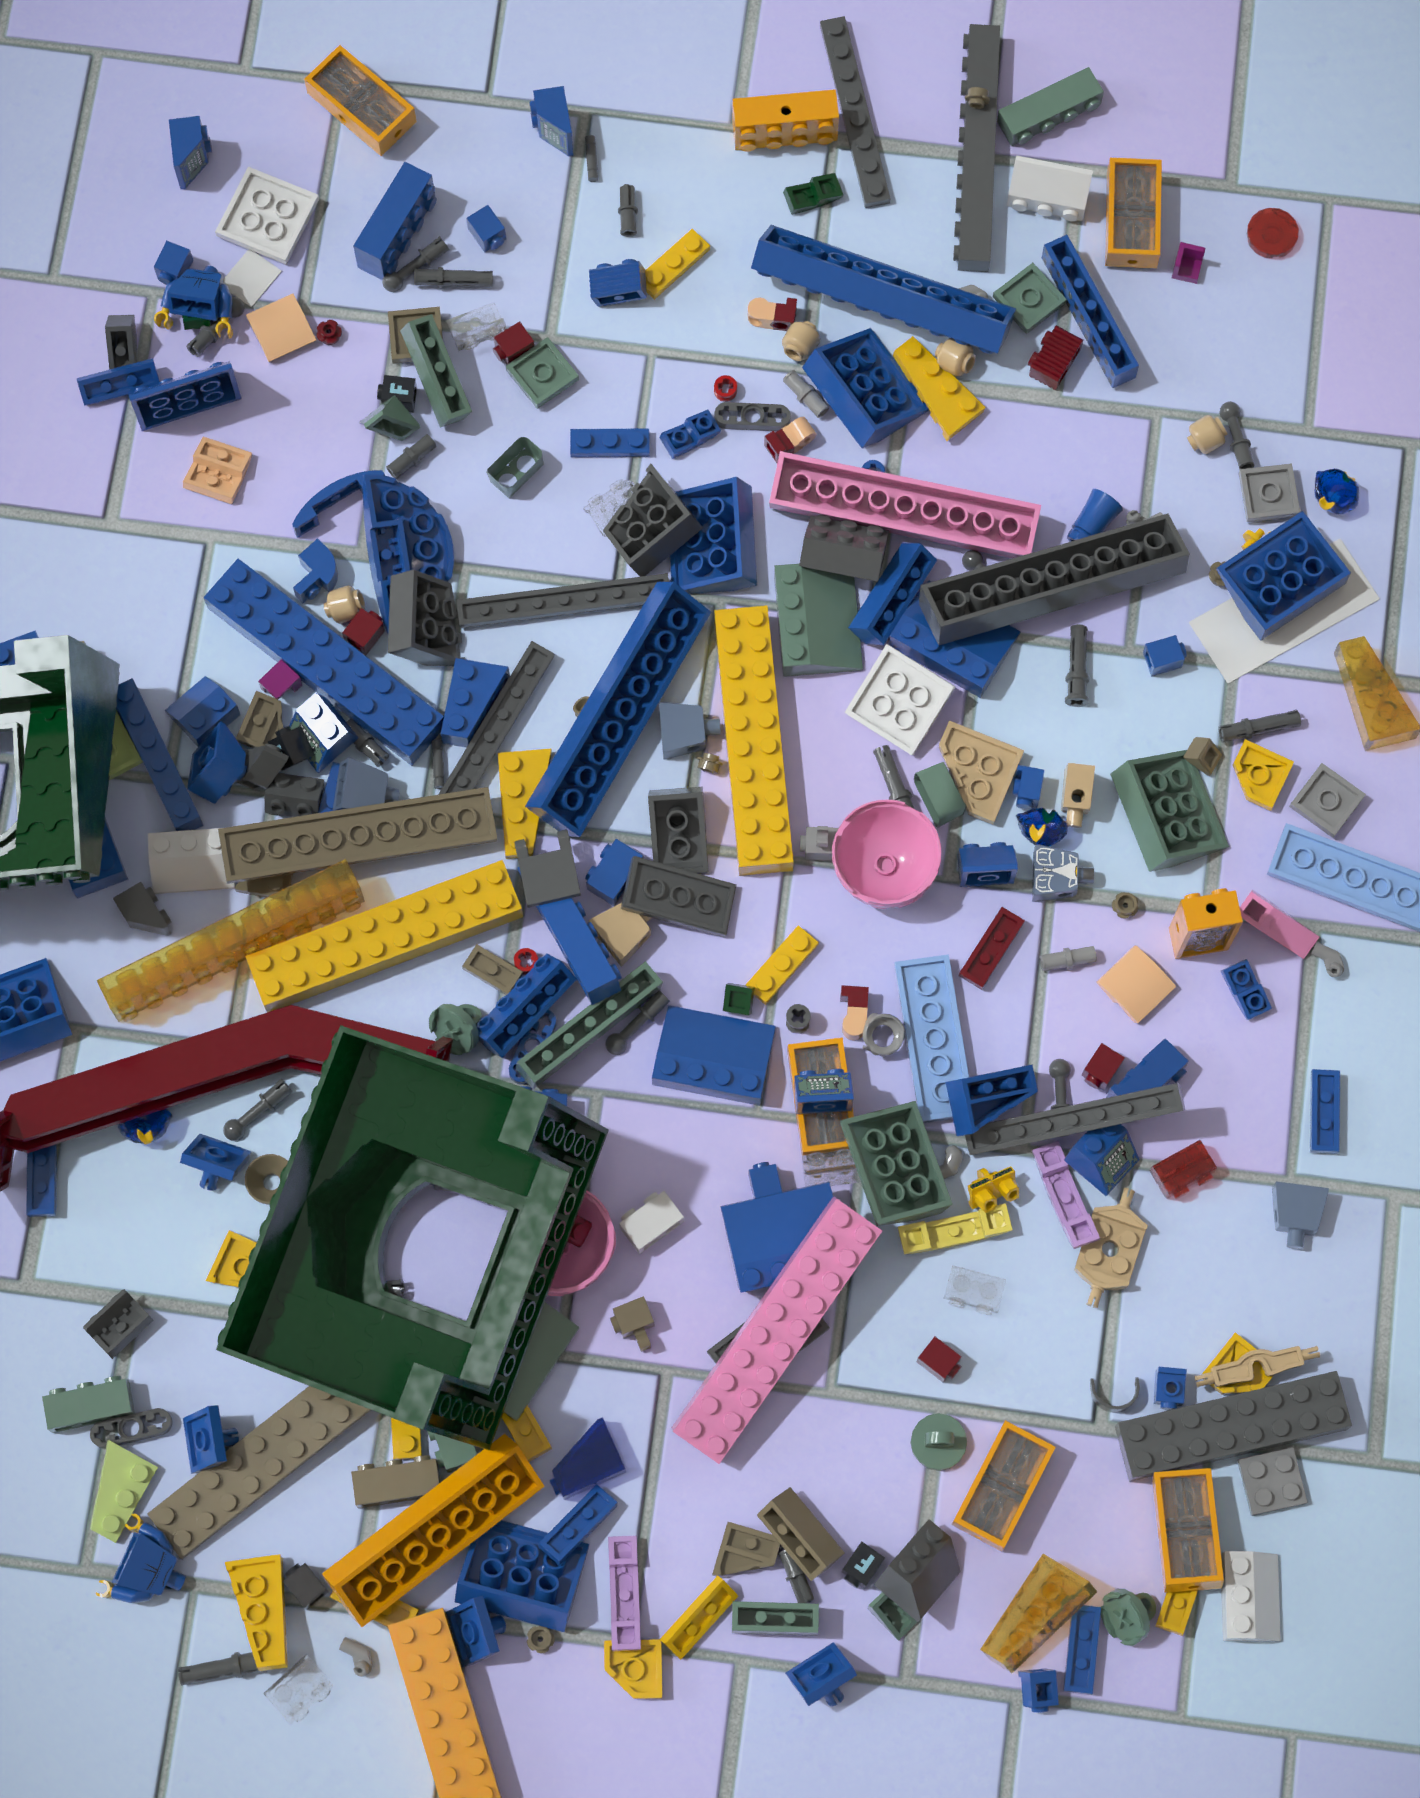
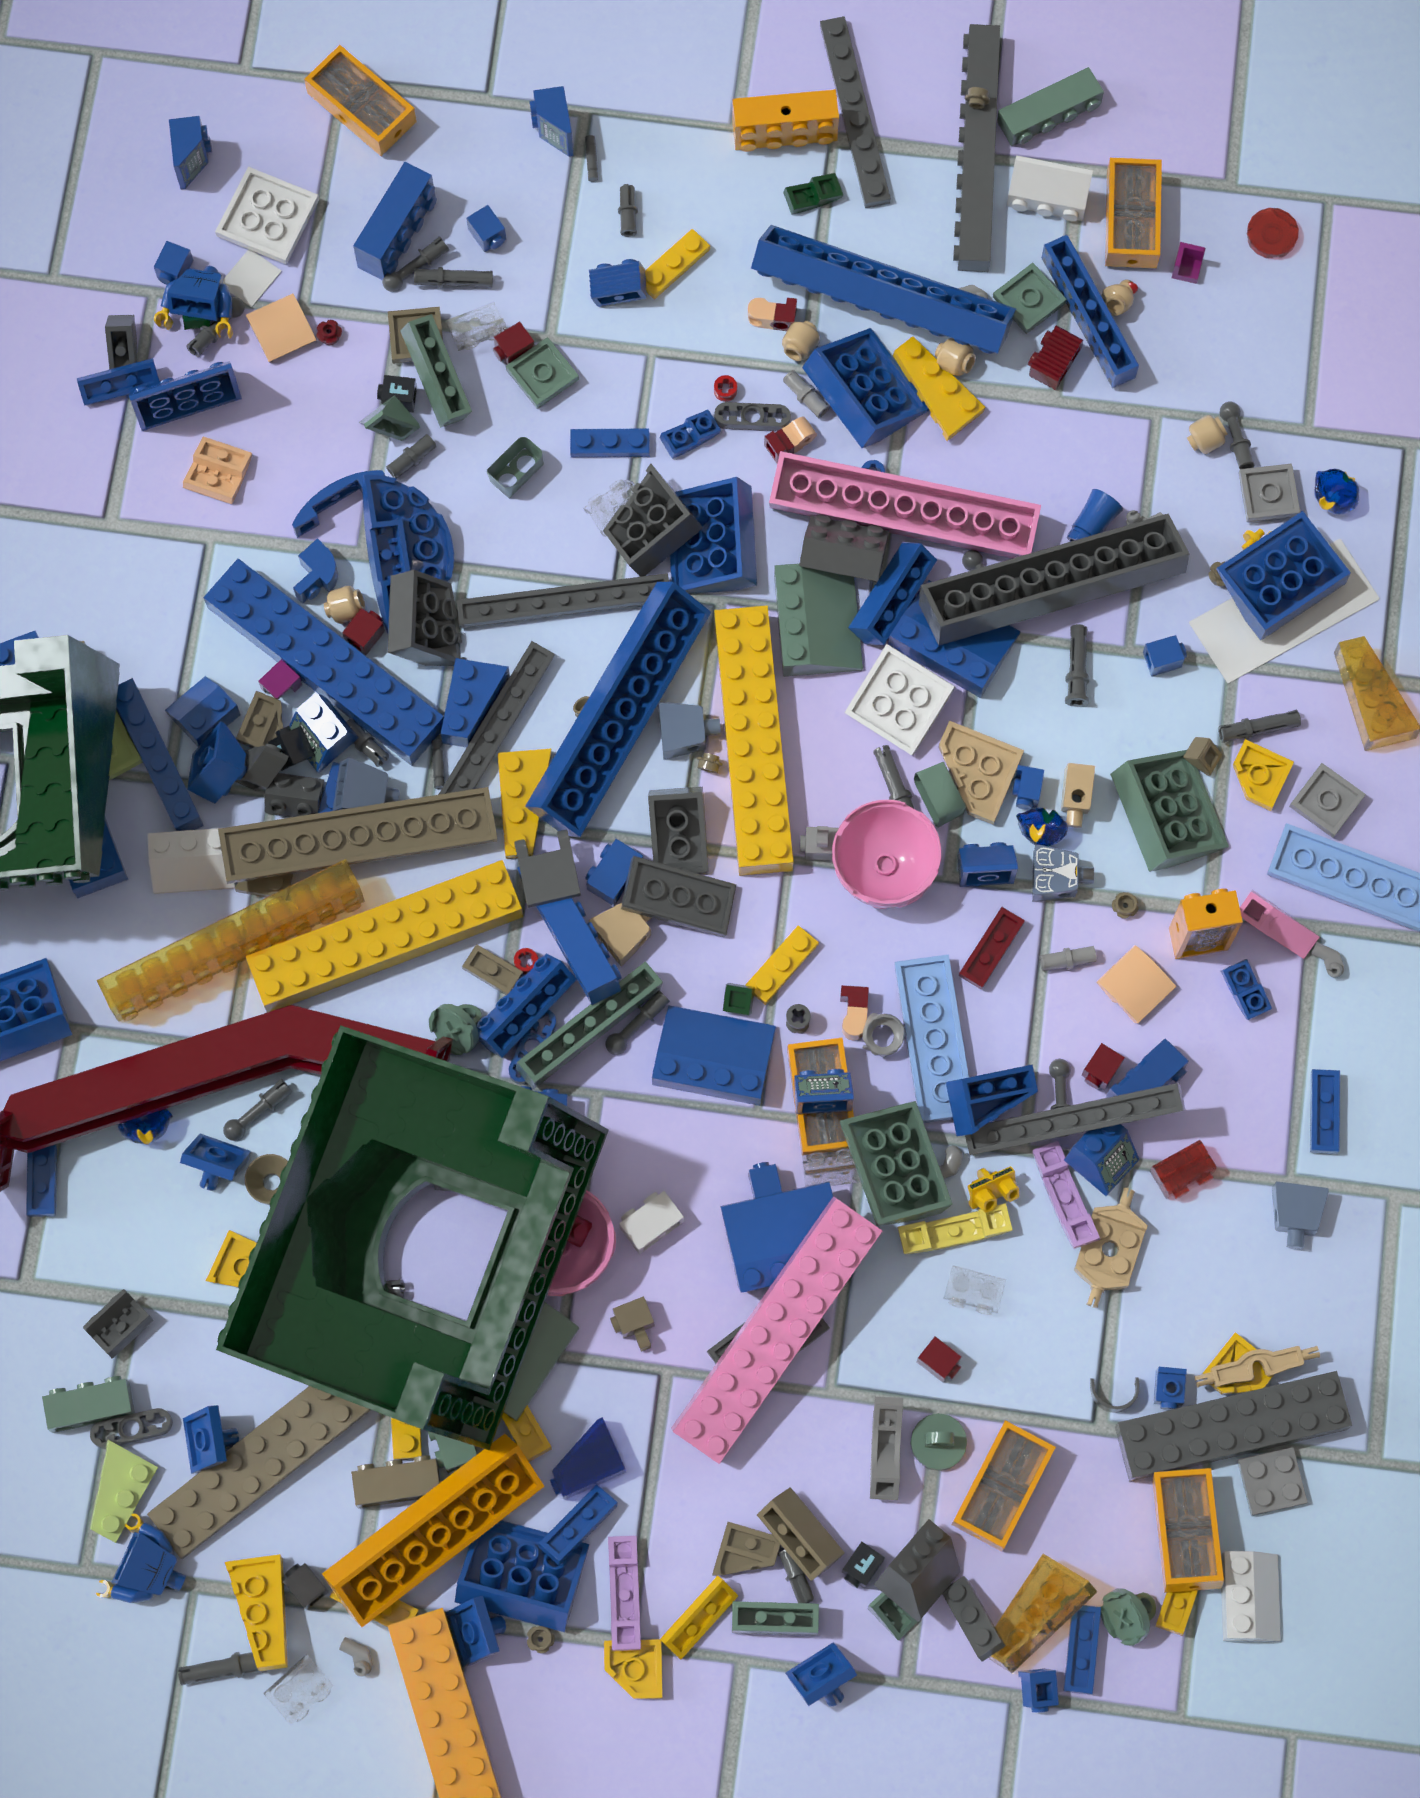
(141, 912): dark grey slope -> none
(886, 1448): none -> light grey arch
(973, 1618): none -> dark grey plate
(1119, 297): none -> tan animal

